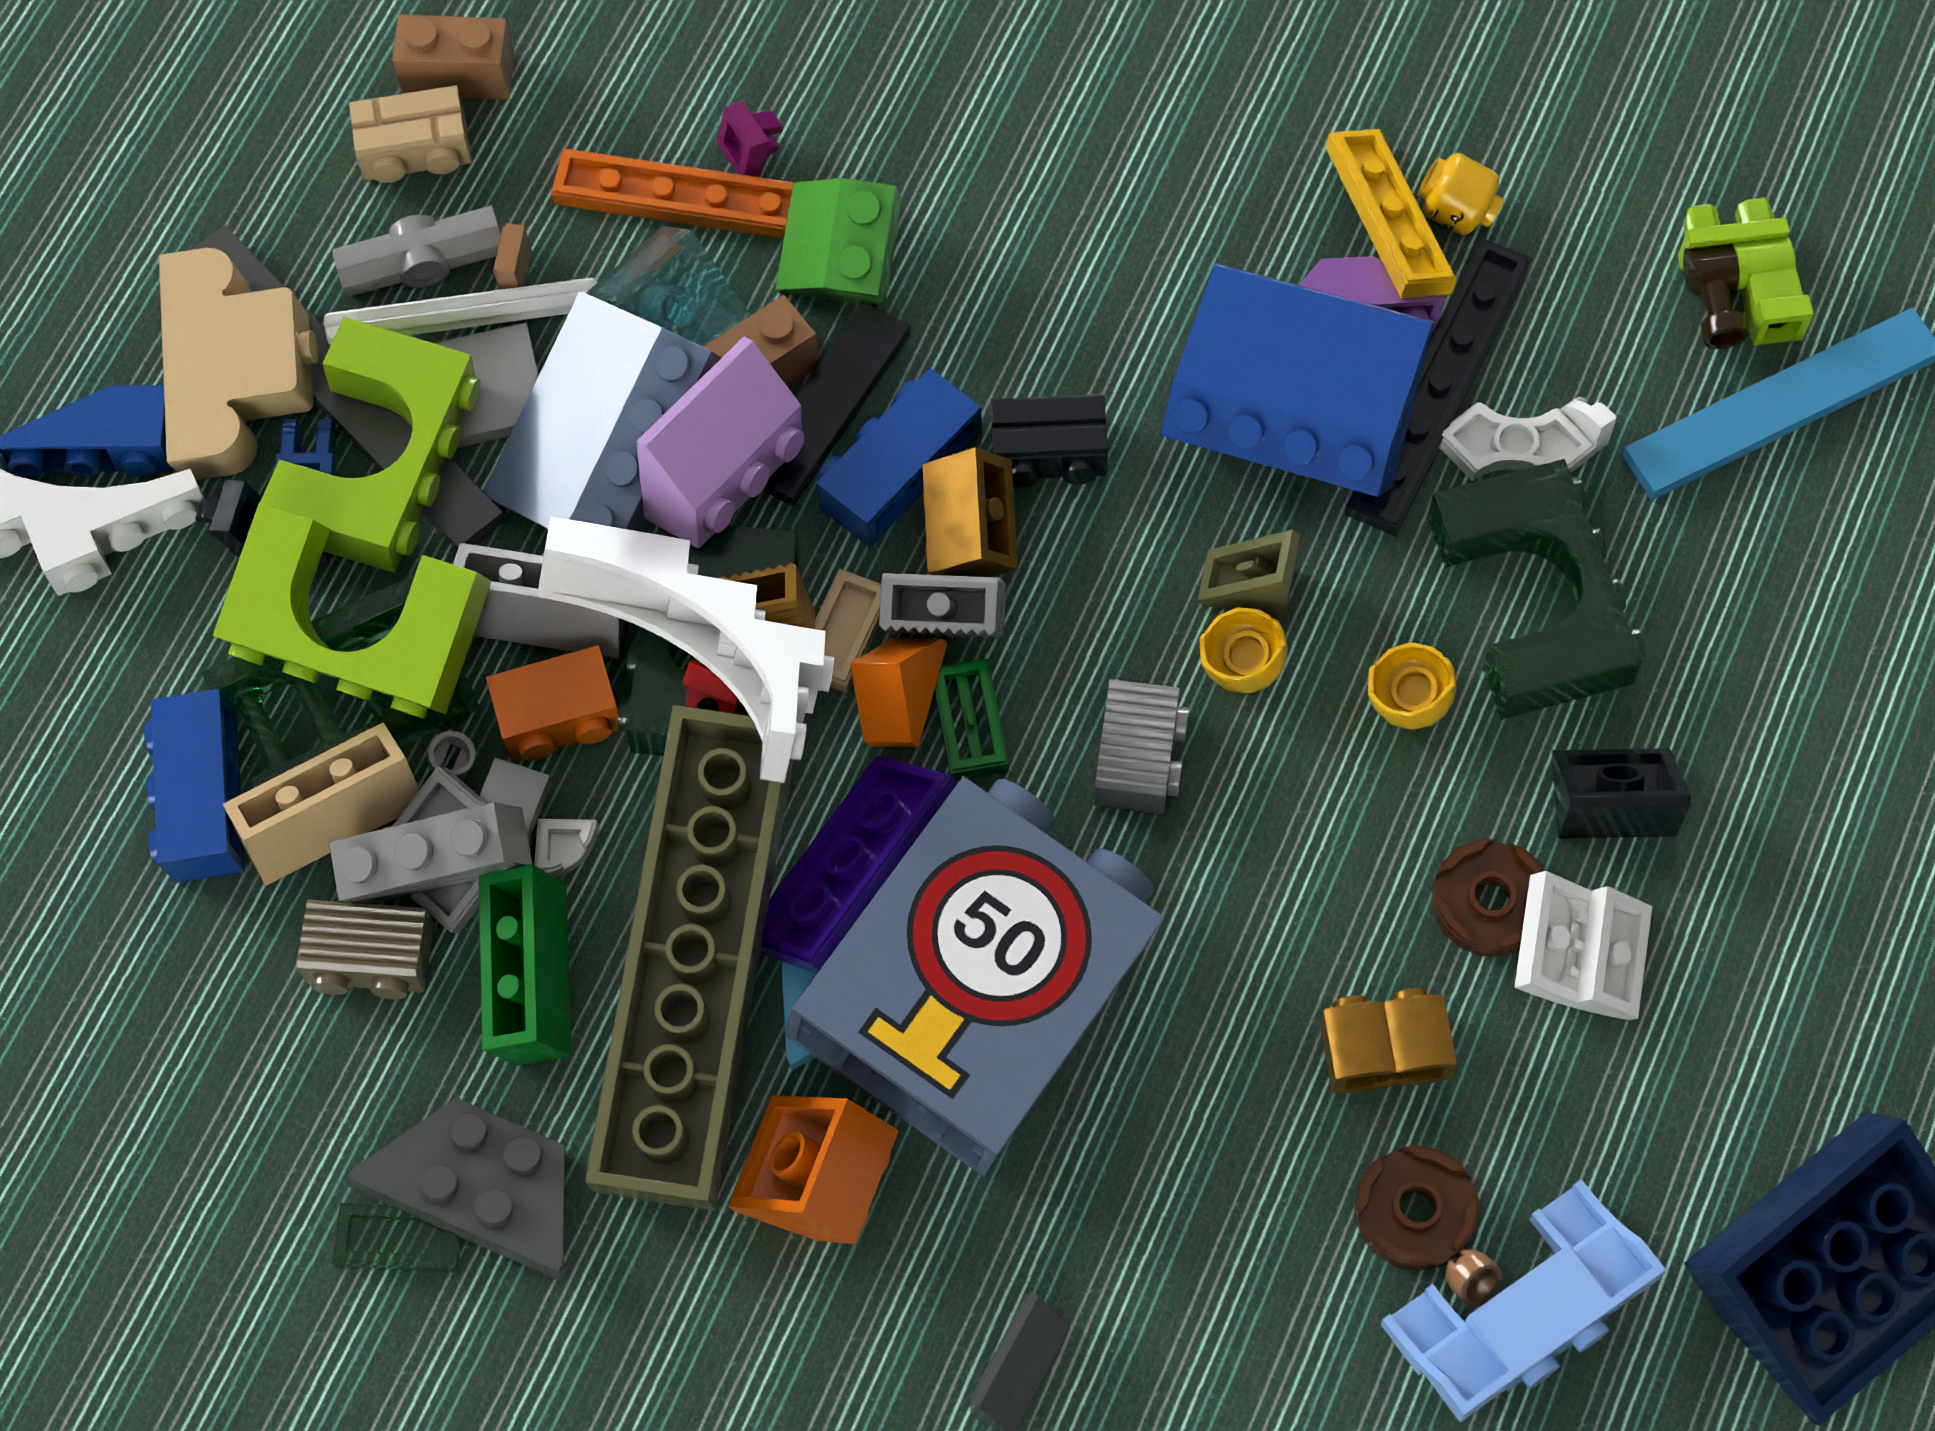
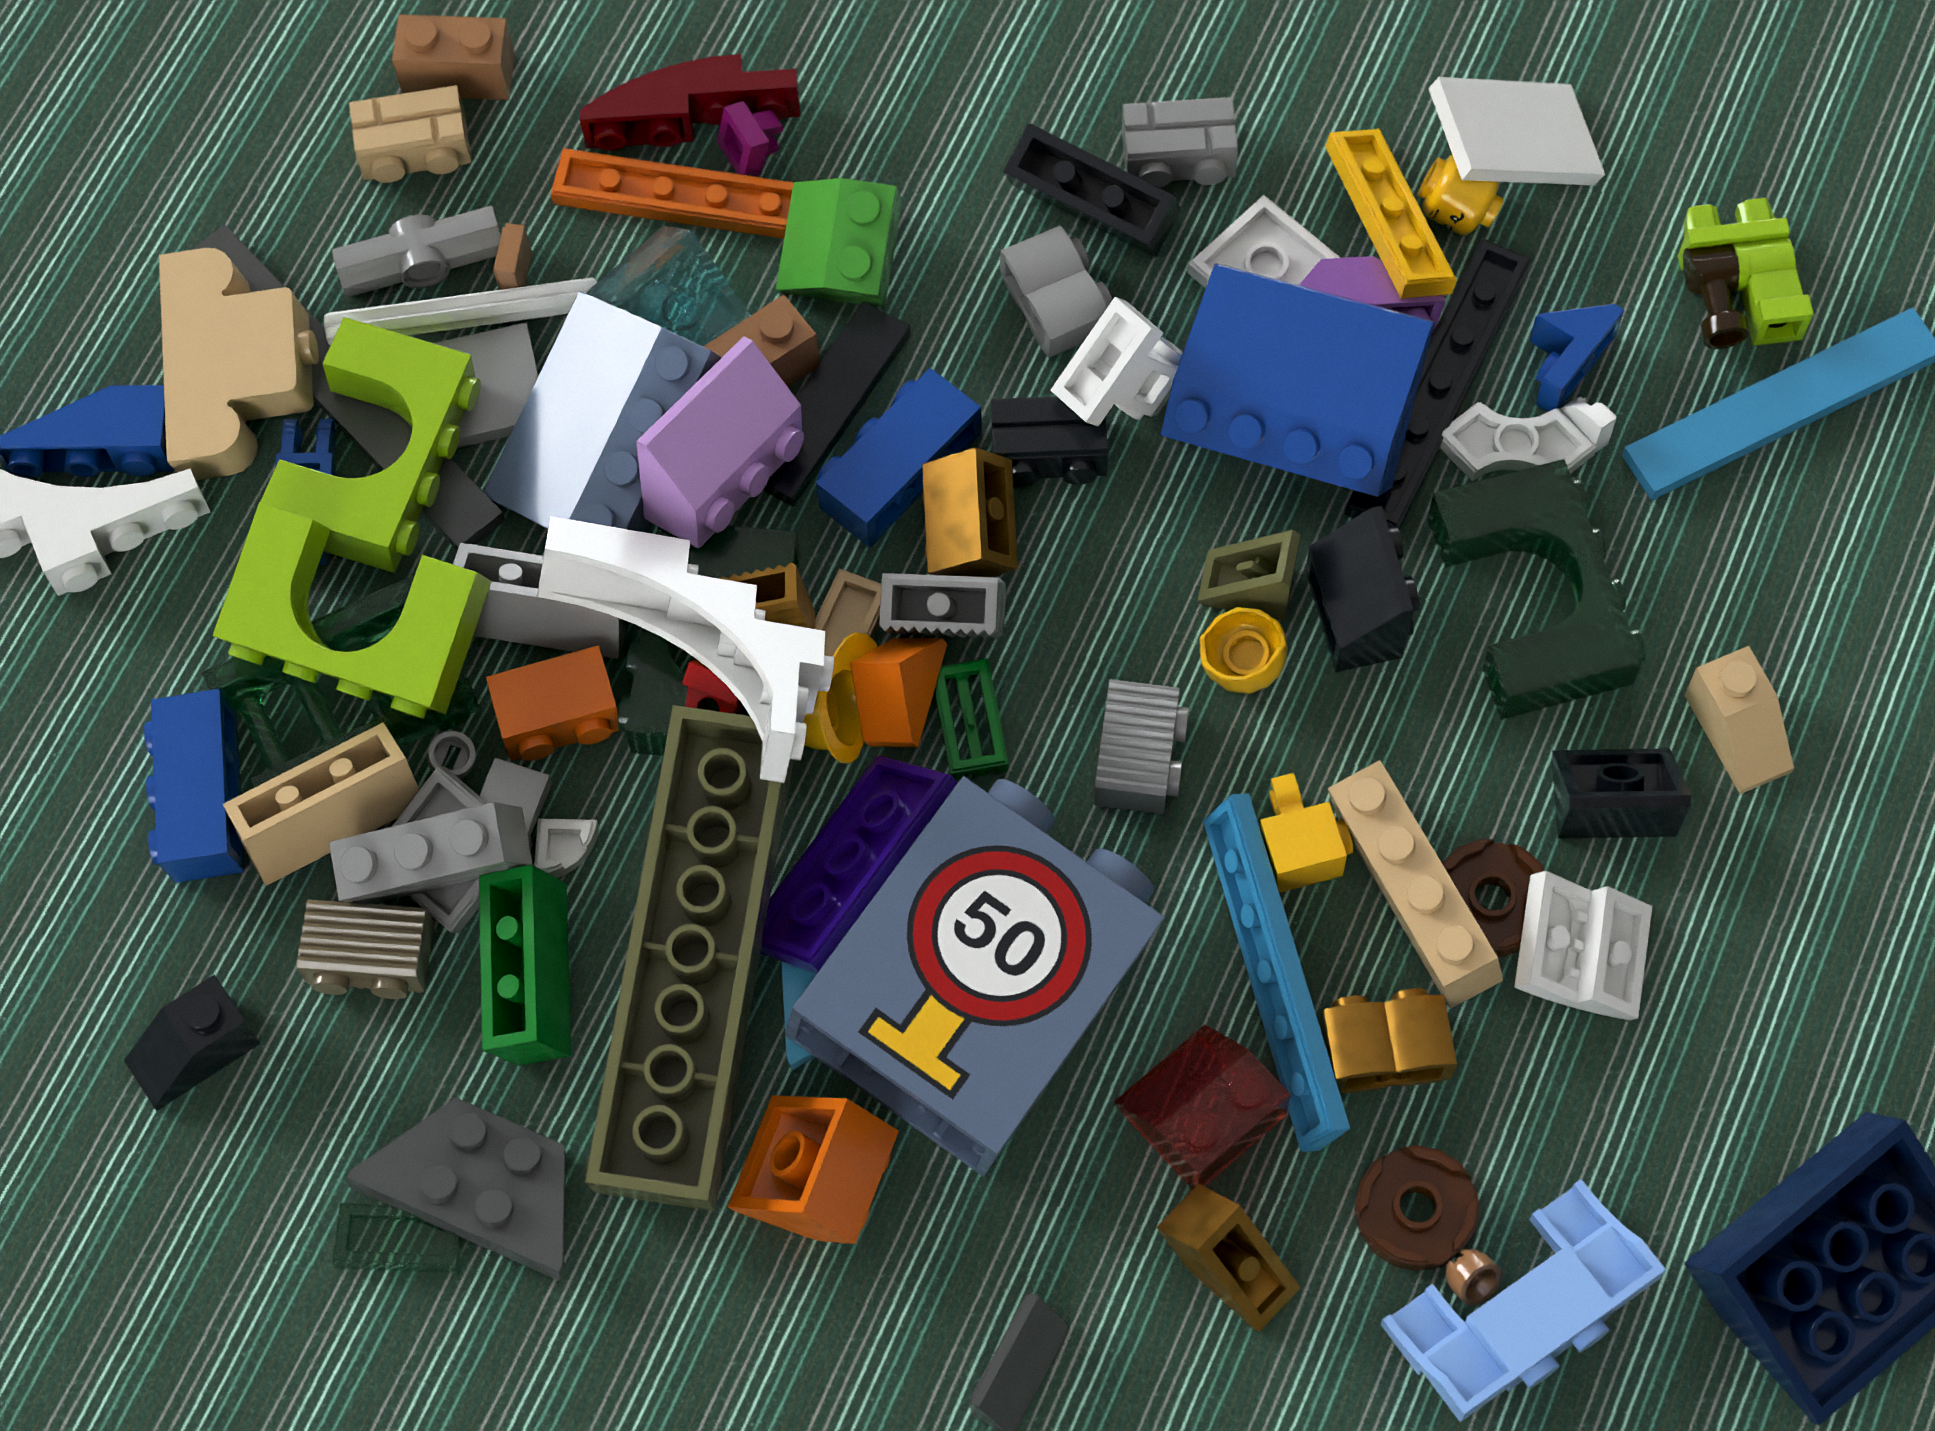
(189, 1043): none -> black slope
(231, 514): black tile -> none
(668, 101): none -> dark red slope
(835, 716): none -> yellow piece
(1054, 289): none -> light grey brick
(1092, 190): none -> black brick
(1132, 365): none -> white tile
(1180, 140): none -> light grey brick
(1205, 1105): none -> clear red slope
(1229, 1255): none -> pearl gold slope
(1263, 243): none -> white tile
(1276, 973): none -> dark azure tile
(1303, 842): none -> yellow brick
(1362, 591): none -> black slope
(1412, 686): yellow hair -> none
(1416, 885): none -> tan brick
(1516, 131): none -> white tile
(1575, 344): none -> blue slope
(1741, 719): none -> tan slope

